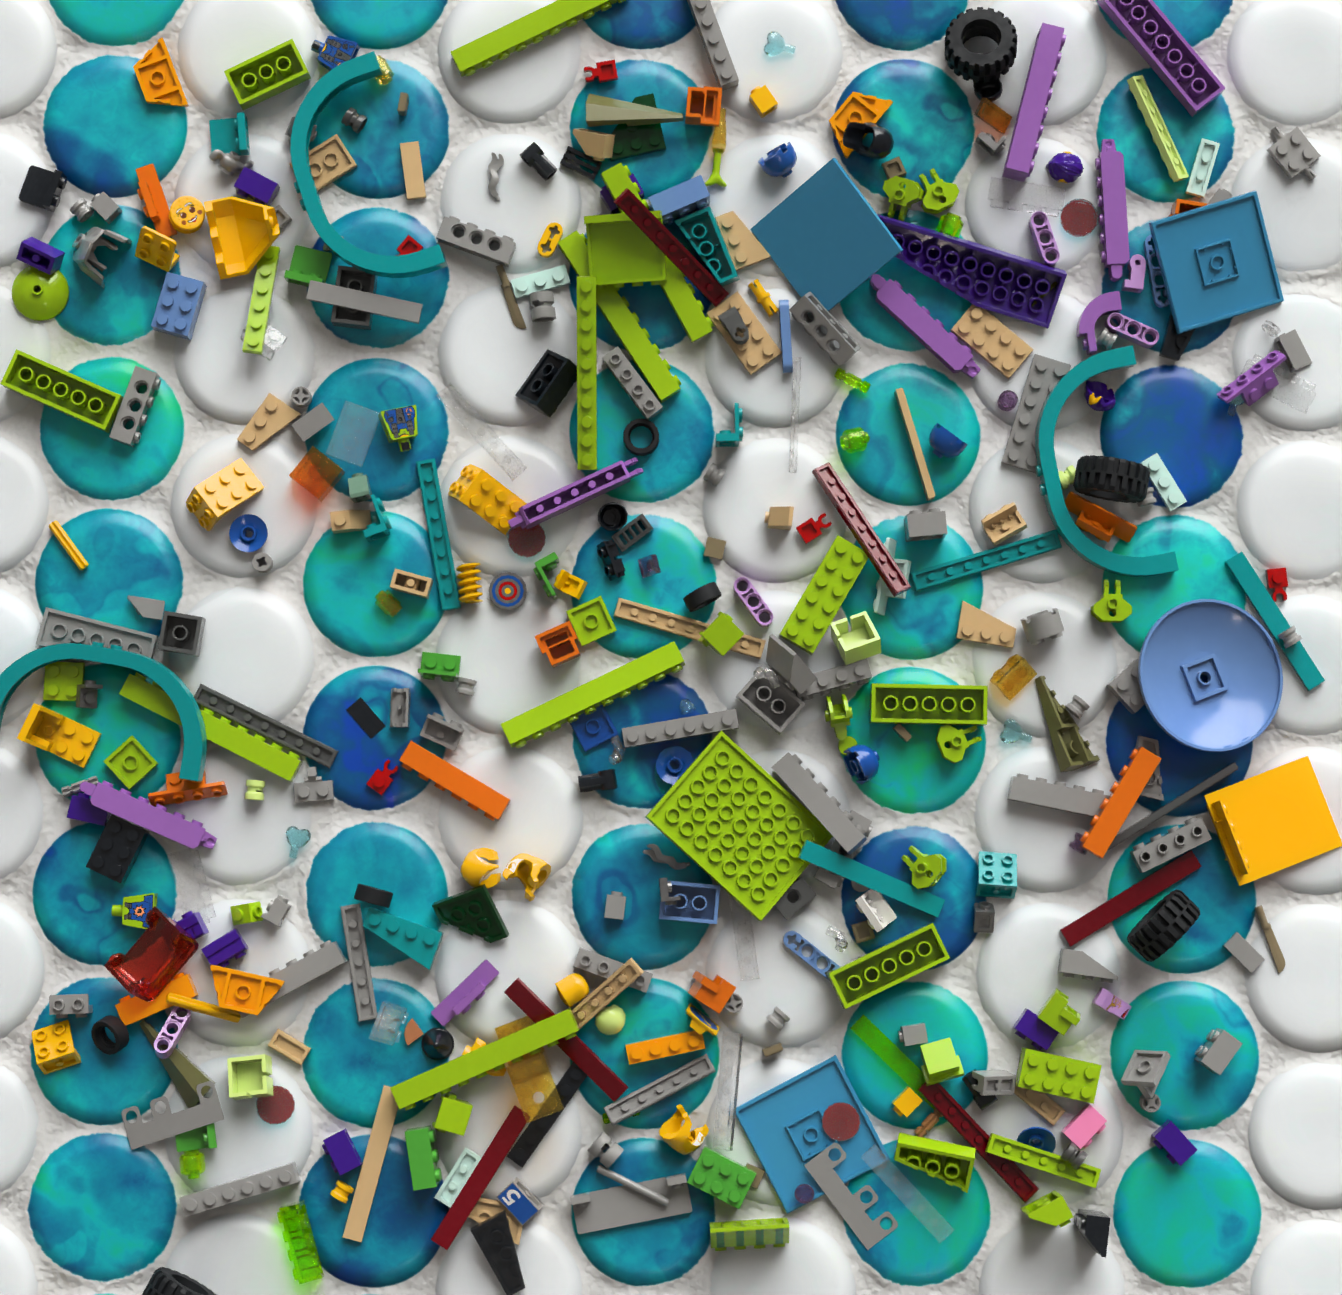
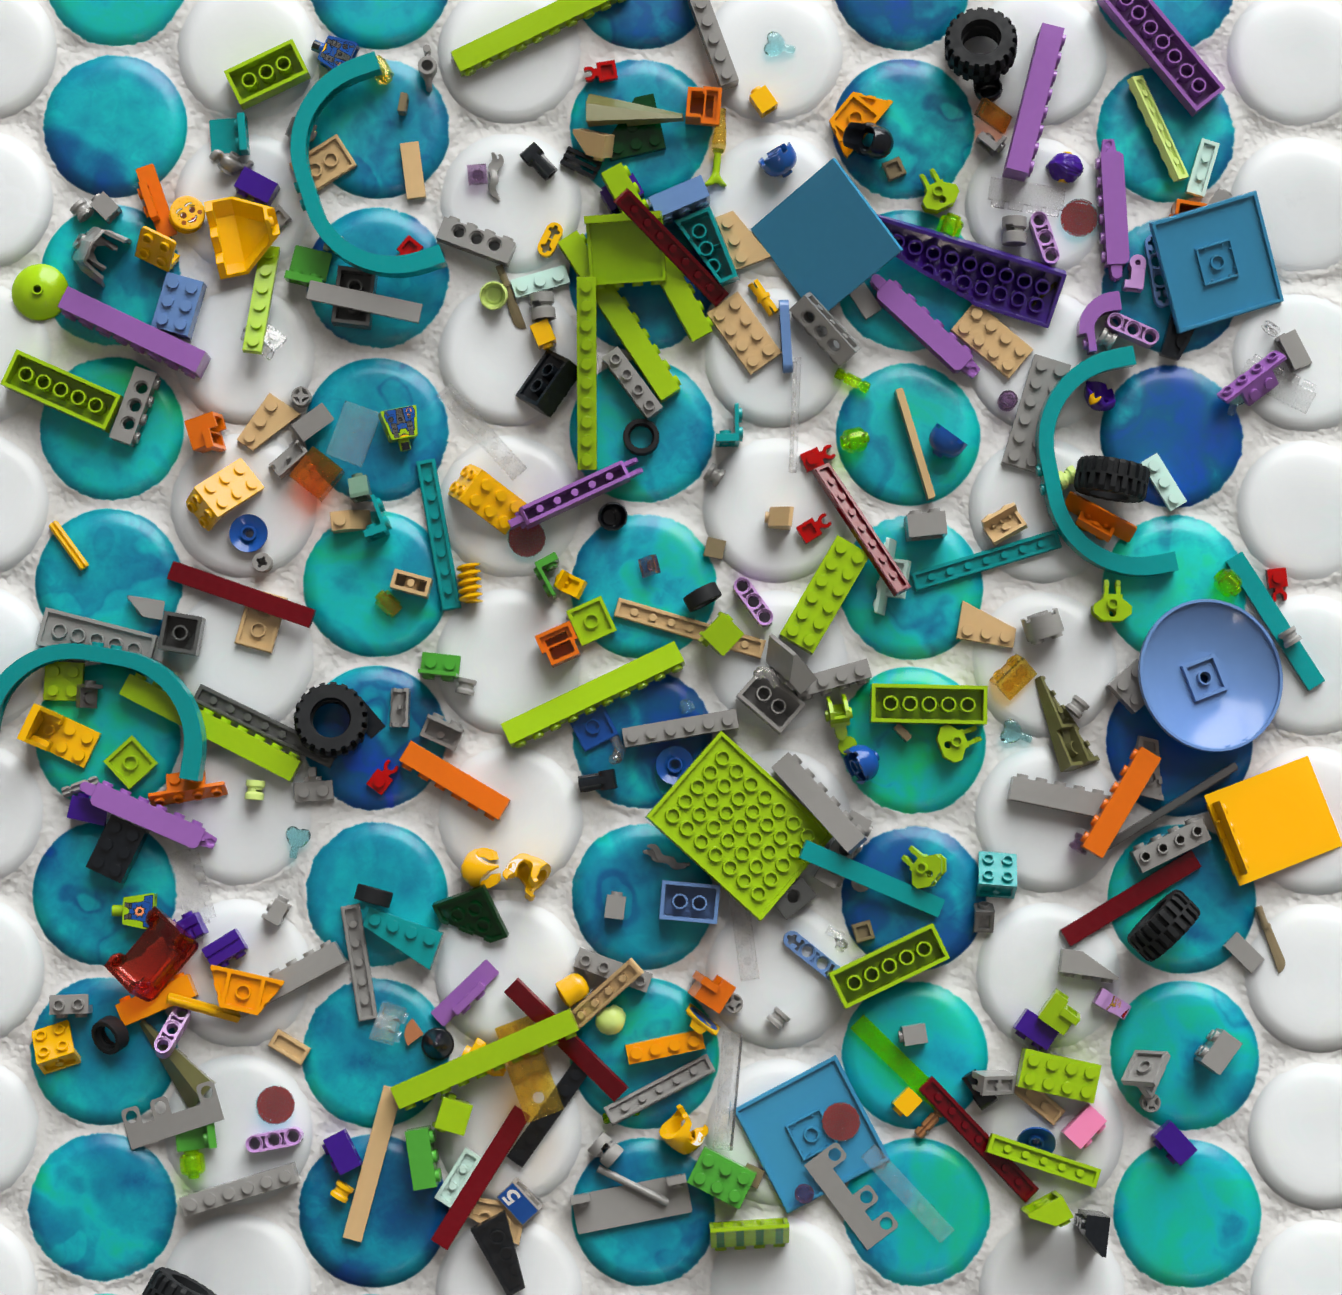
(40, 255): dark purple brick -> none
(43, 188): black bracket -> none
(134, 332): none -> medium lavender brick
(159, 78): light orange wing -> none
(205, 432): none -> orange plate
(241, 594): none -> dark red tile
(246, 913): lime bracket -> none
(250, 1077): yellowish green piece -> none
(258, 629): none -> tan tile
(284, 1140): none -> lavender beam
(288, 459): none -> light grey hinge
(301, 1242): clear neon green wedge -> none
(324, 695): none -> black tyre
(354, 120): dark grey wheel -> none
(427, 67): none -> light grey piece
(477, 174): none -> clear purple plate
(493, 295): none -> yellowish green hair
(507, 591): tile -> none
(543, 334): none -> yellow brick
(607, 551): black hinge -> none
(644, 521): dark grey slope -> none
(665, 889): flat silver bracket -> none
(733, 323): dark grey piece -> none
(772, 1049): dark tan tile -> none
(813, 458): none -> red plate
(859, 642): yellowish green piece -> none
(865, 301): none -> light grey tile
(875, 909): white bracket -> none
(902, 196): lime hinge -> none
(937, 1158): lime wedge -> none
(940, 1062): plate -> none
(1014, 230): none -> light grey wheel
(1074, 1155): dark grey wheel -> none
(1150, 499): light grey wheel -> none
(1227, 582): none -> clear neon green head
(1293, 153): light grey plate -> none

